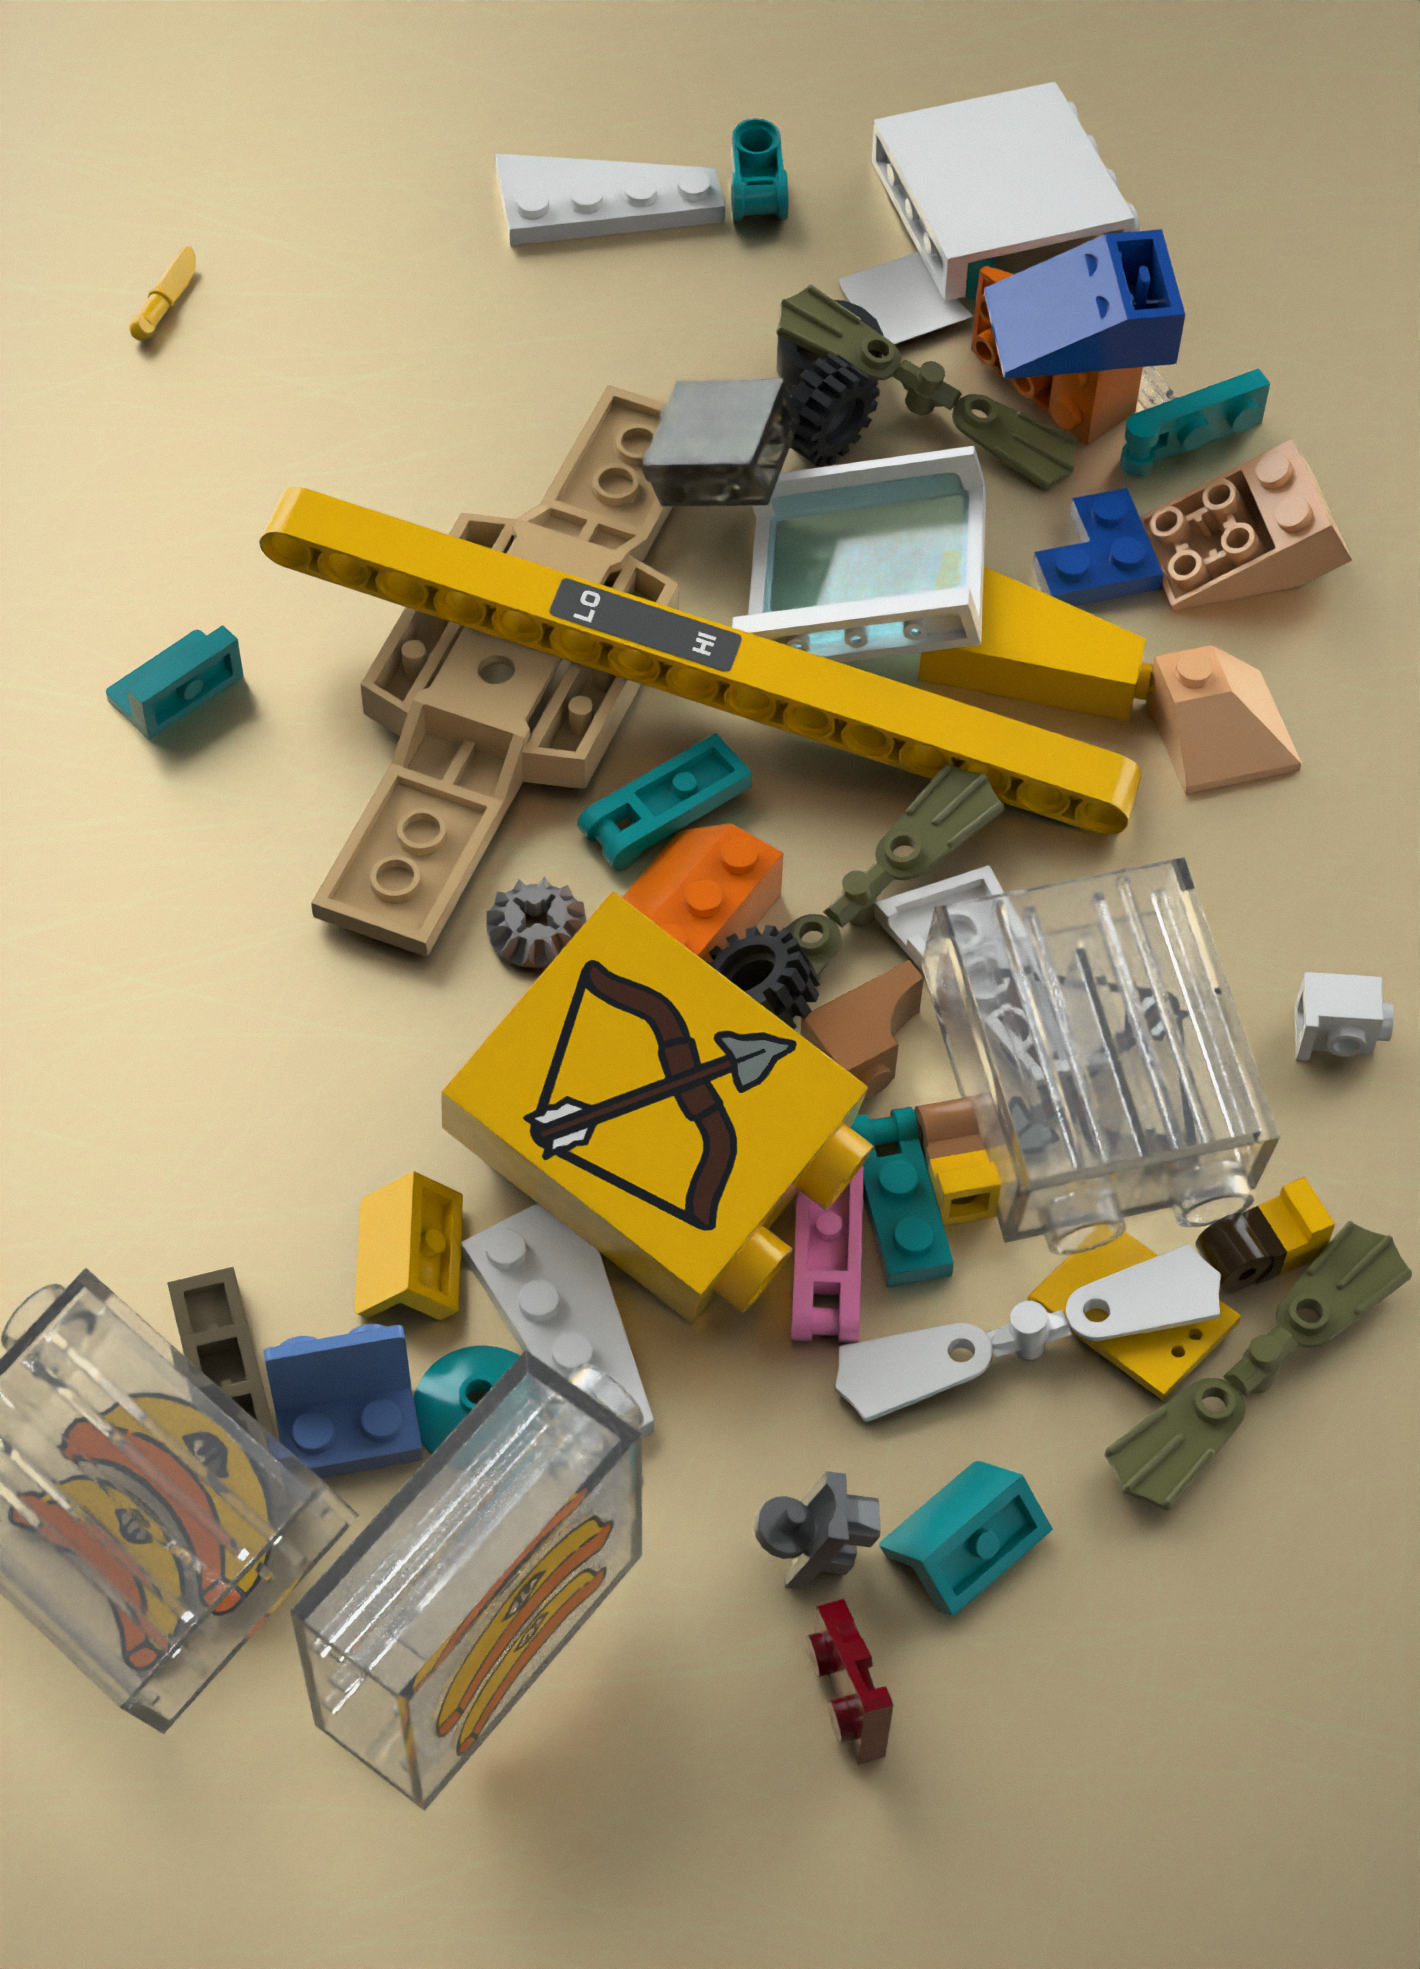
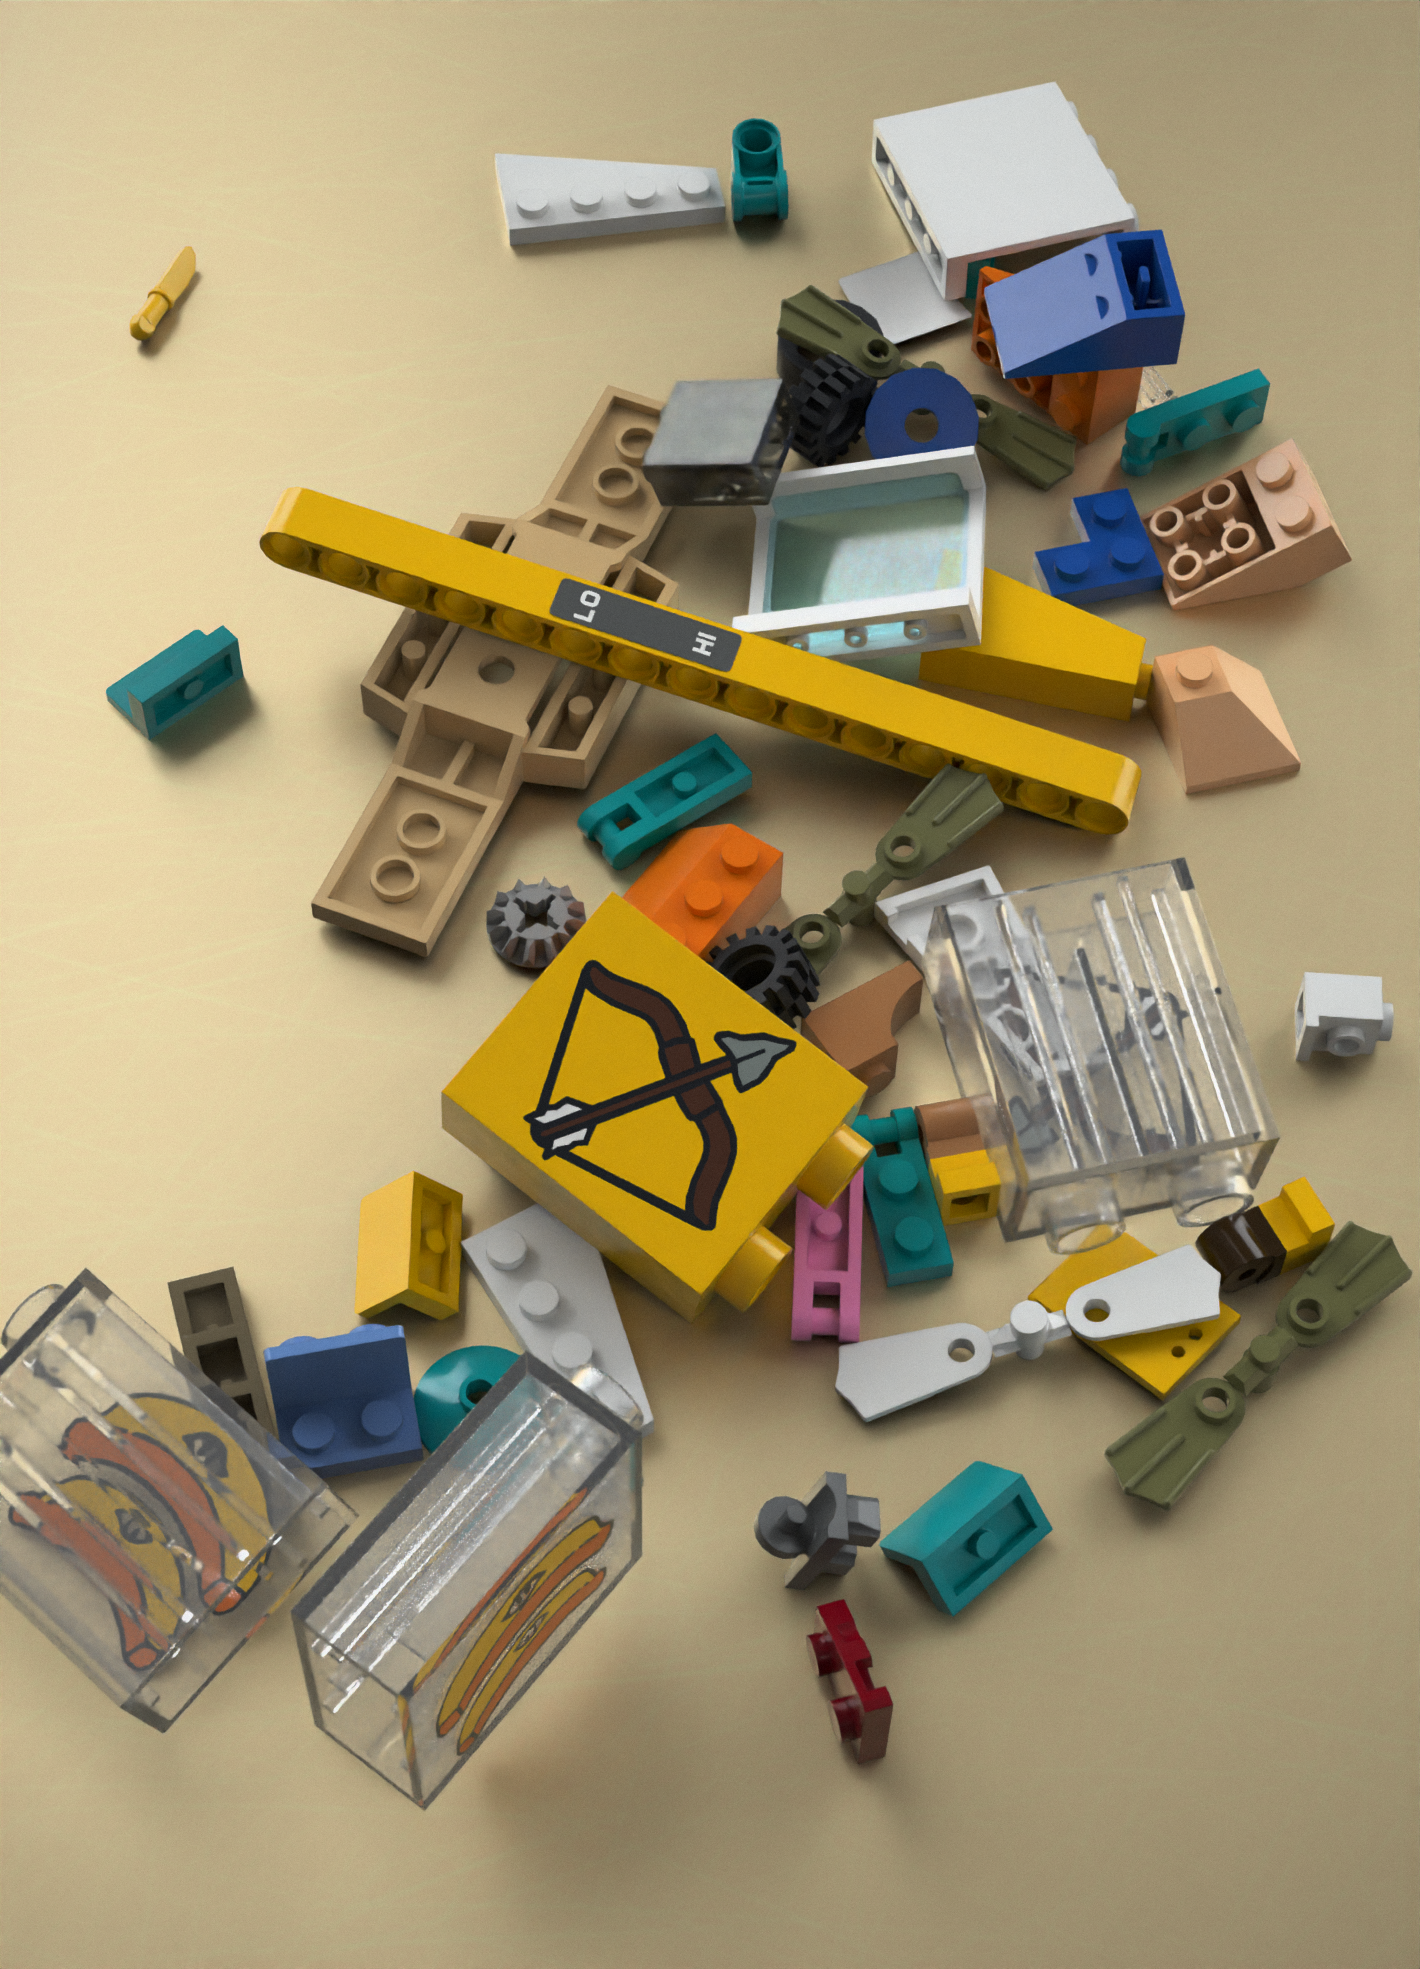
(917, 390): none -> blue tile

